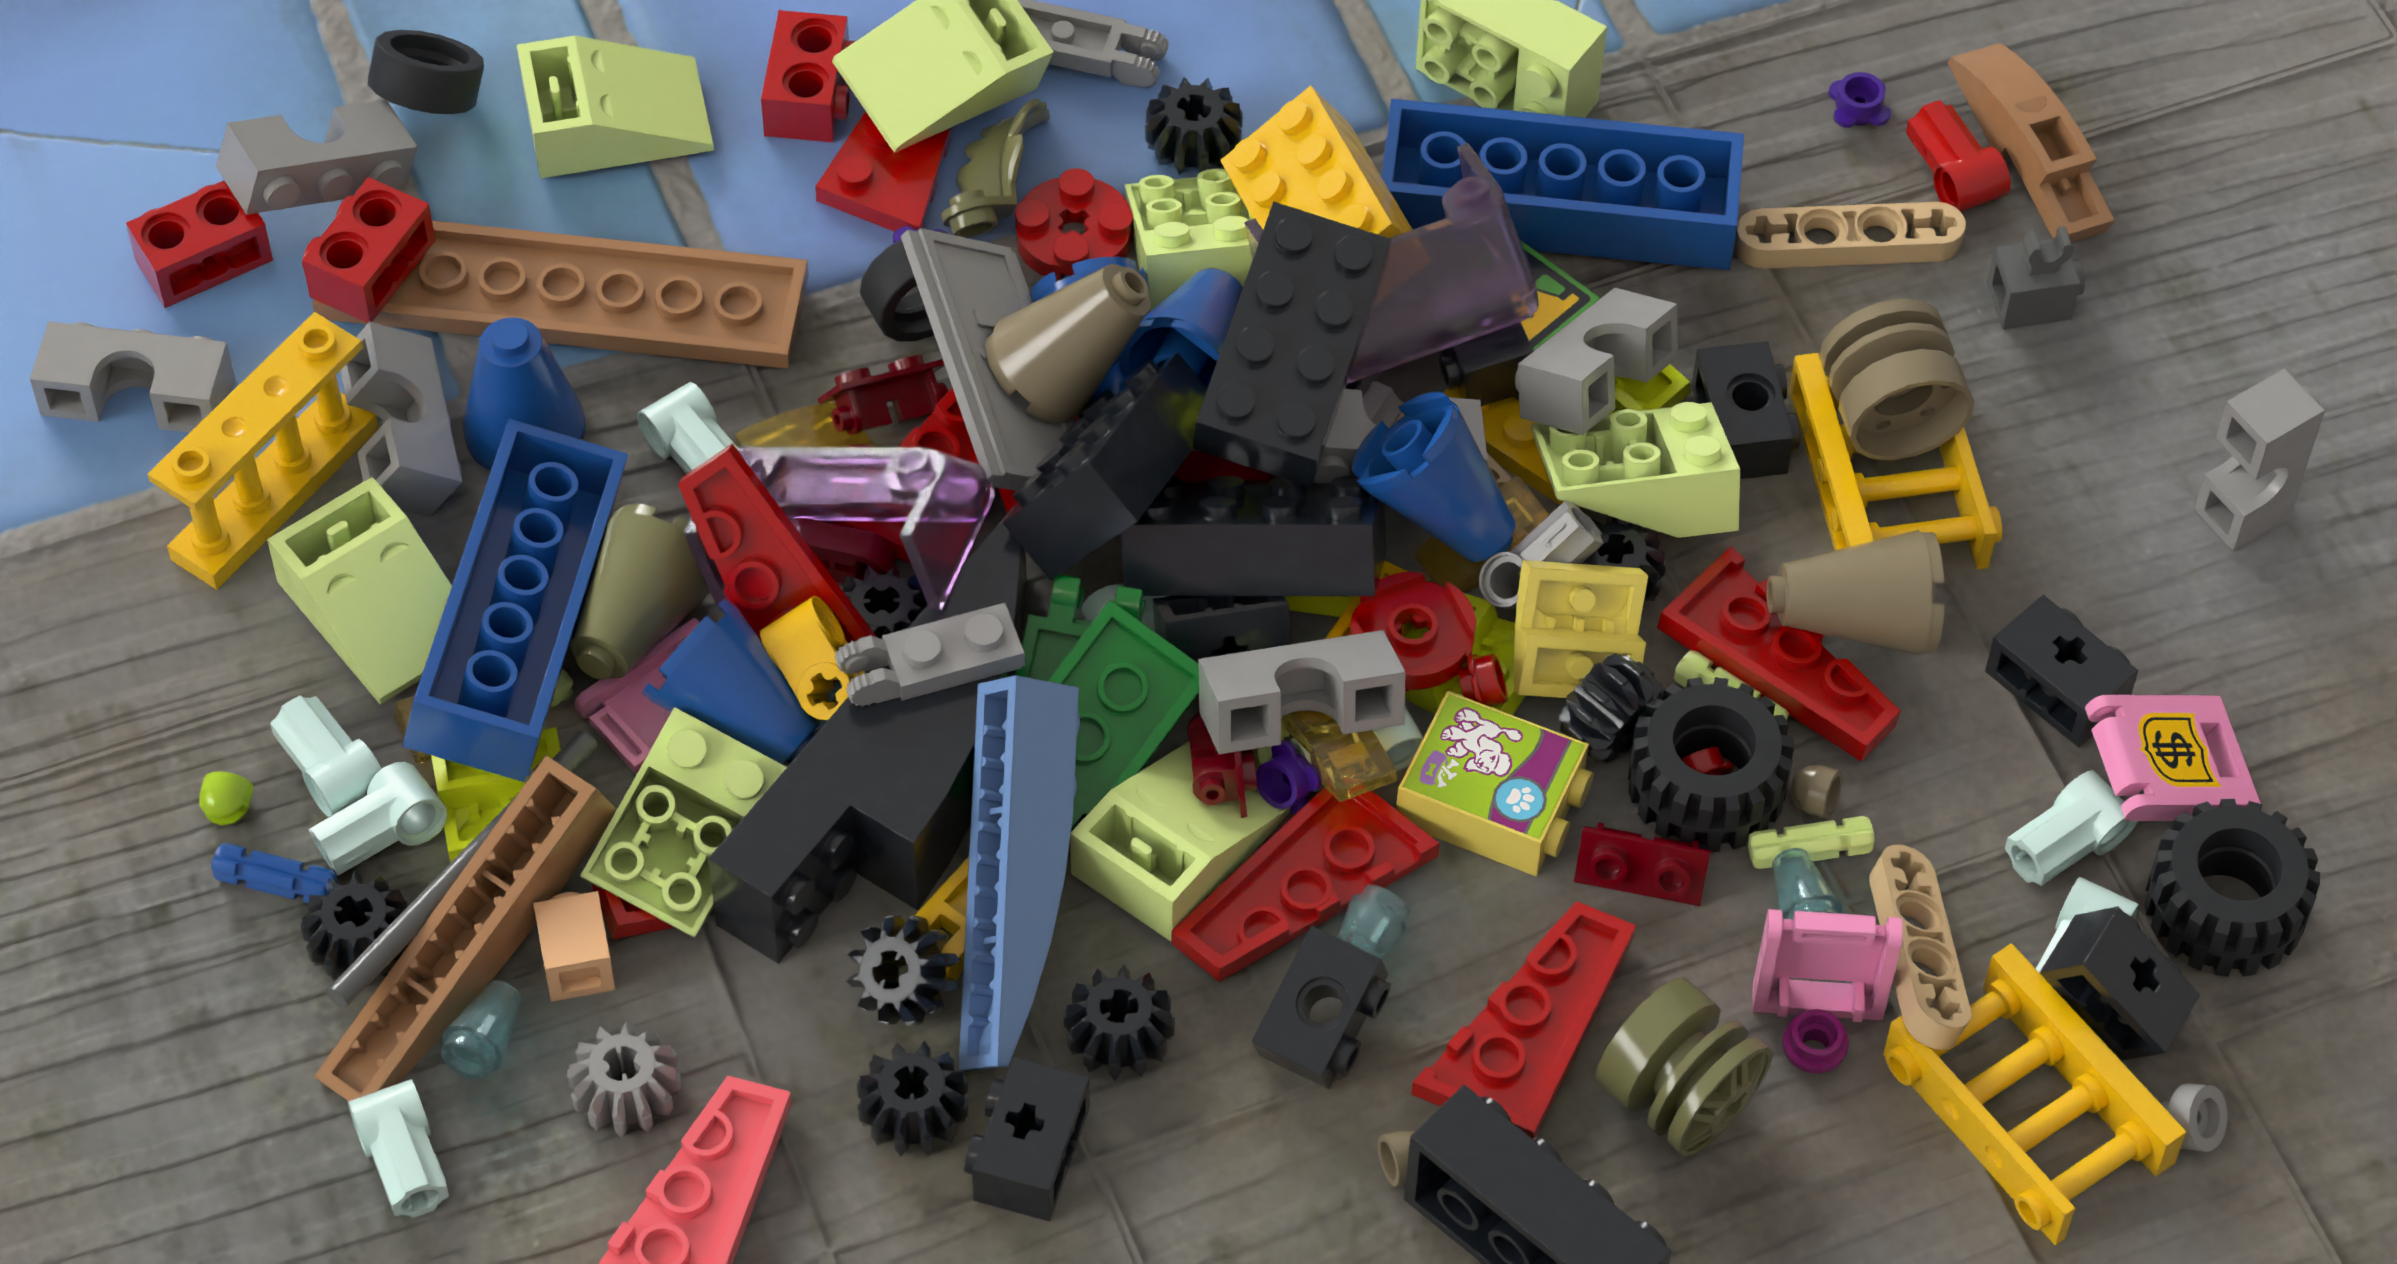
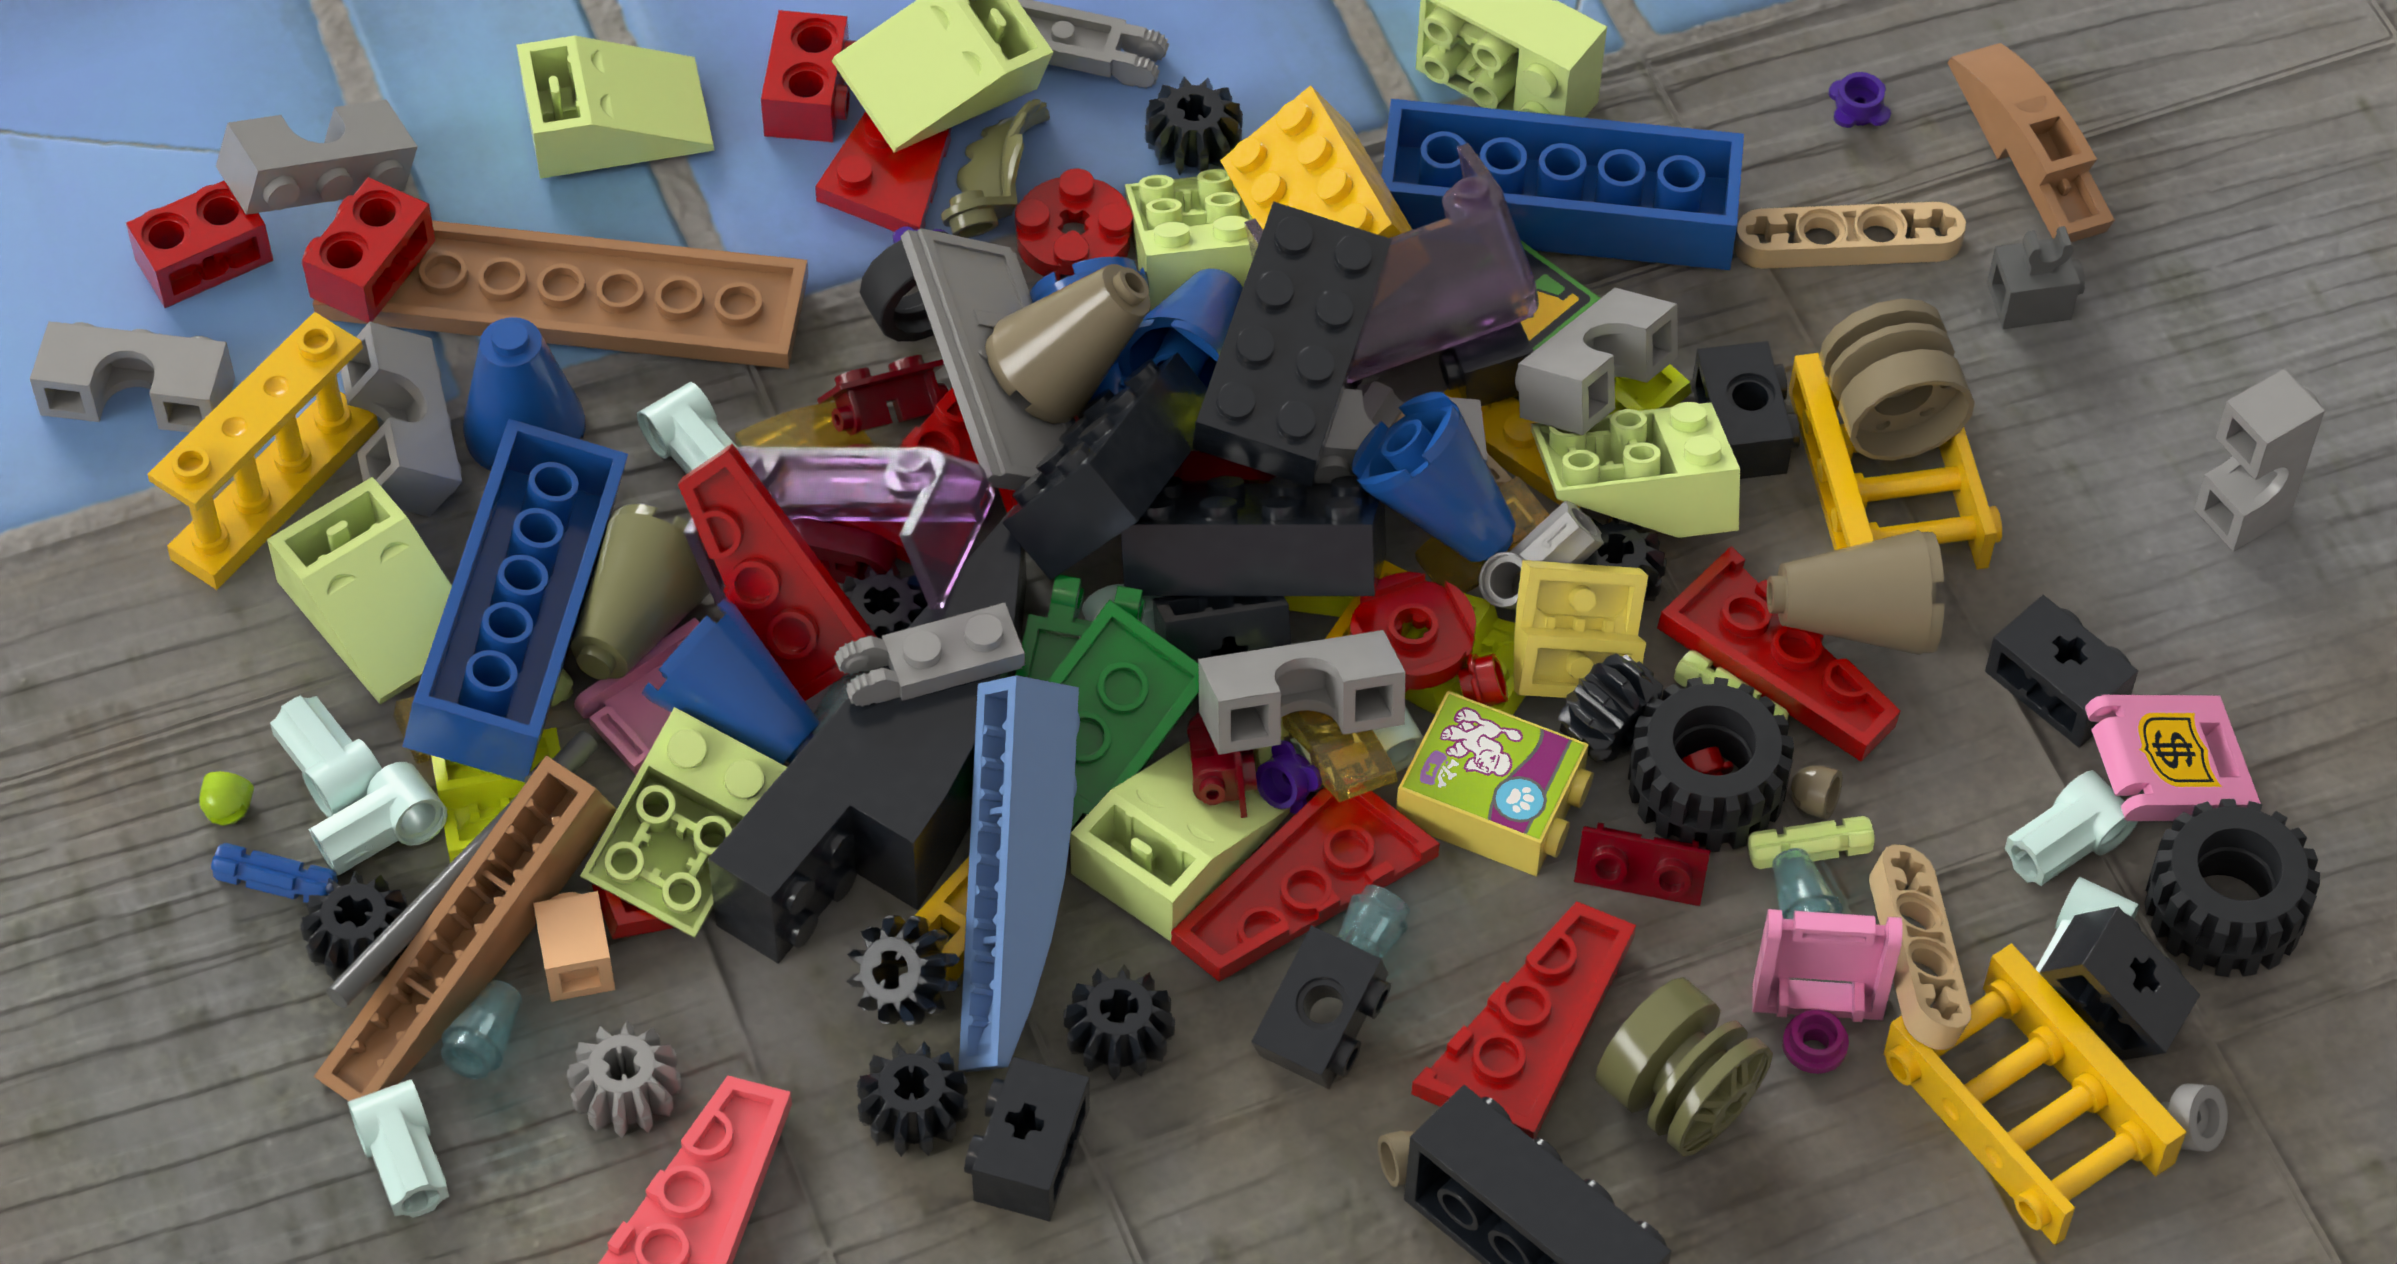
(425, 72): black tyre -> none
(804, 650): yellow piece -> none
(1960, 167): red piece -> none

